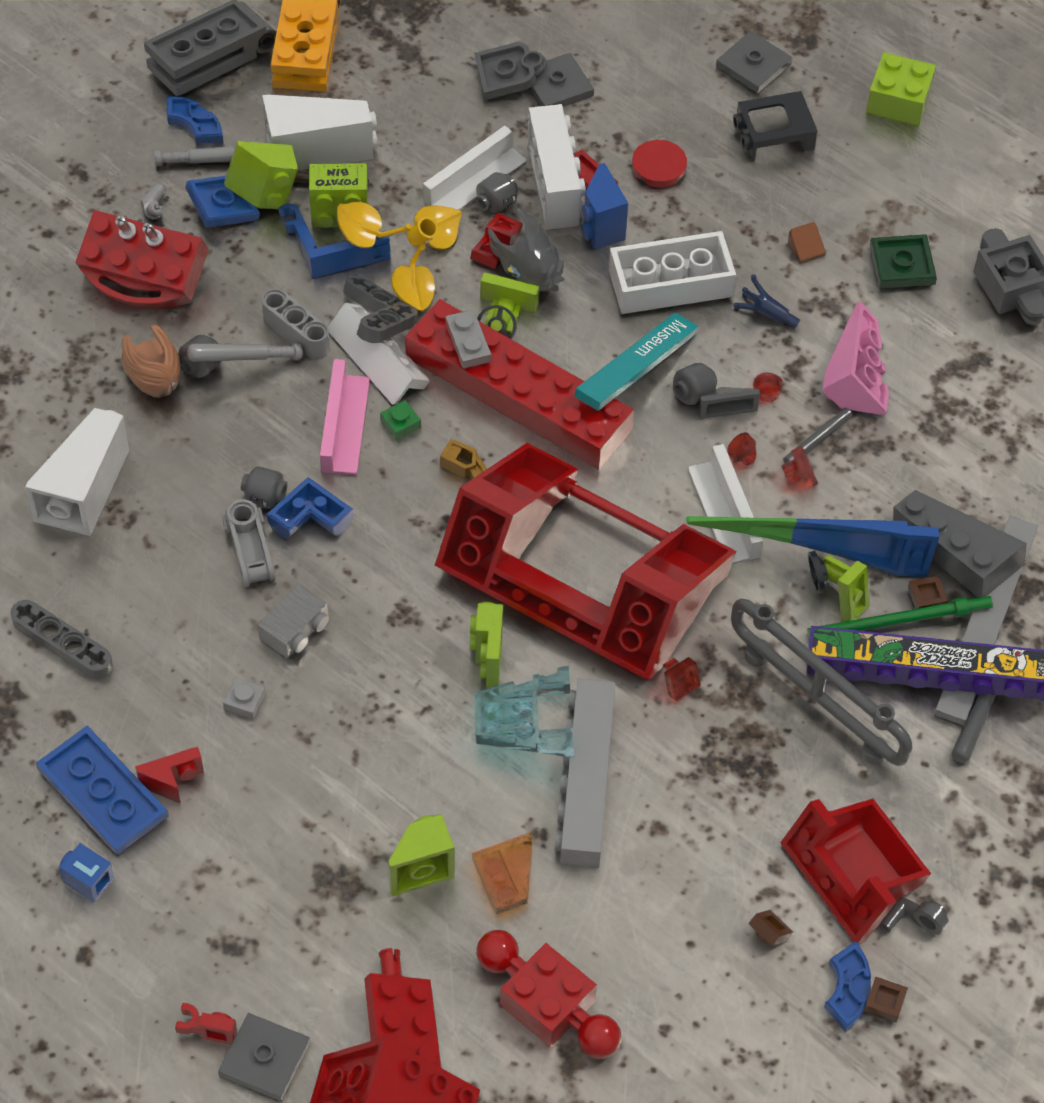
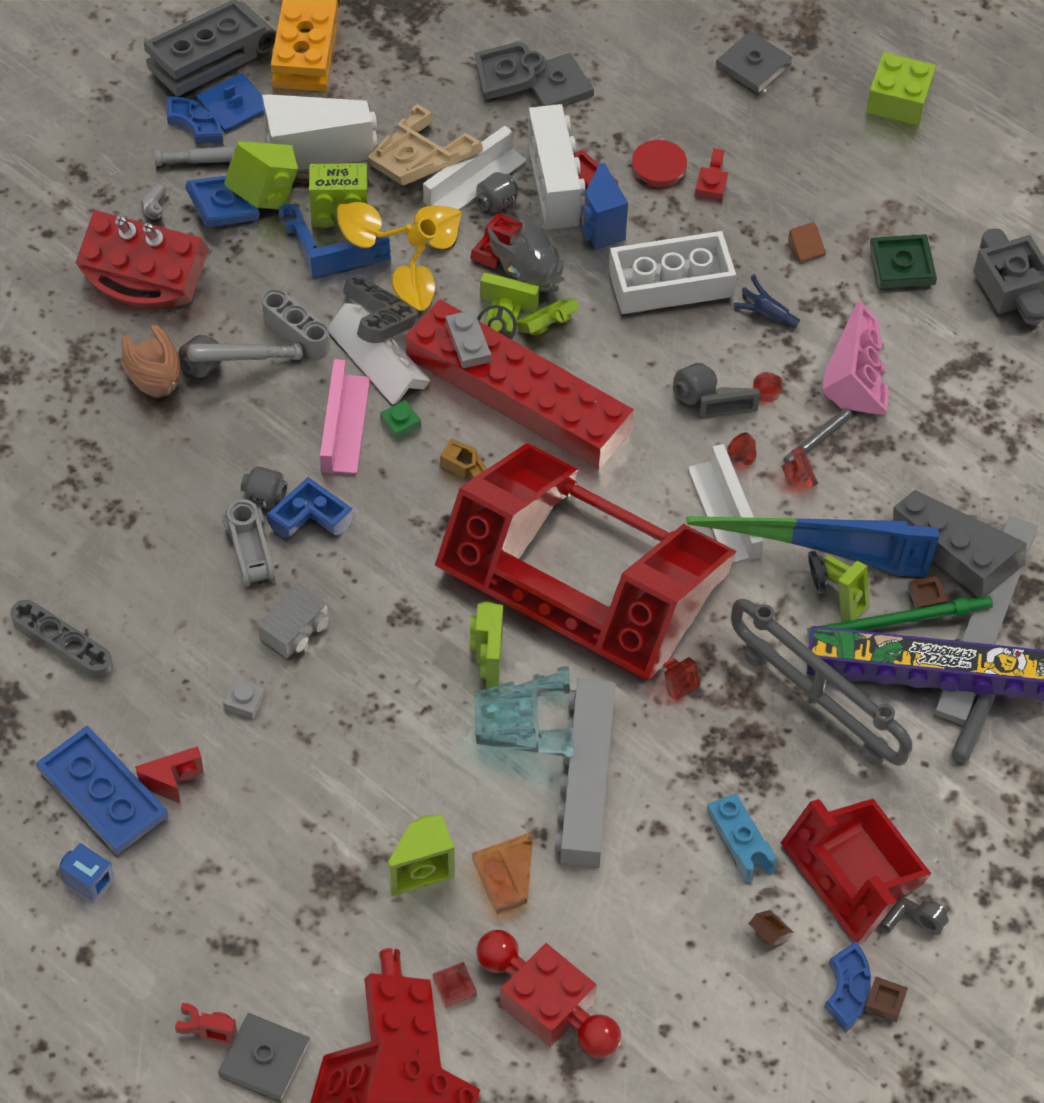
(80, 474): white slope -> none
(232, 101): none -> blue piece
(412, 156): none -> tan wing
(454, 985): none -> clear red tile
(556, 312): none -> lime plate
(636, 361): teal tile -> none
(712, 180): none -> red plate
(741, 836): none -> dark azure plate
(798, 113): black window -> none

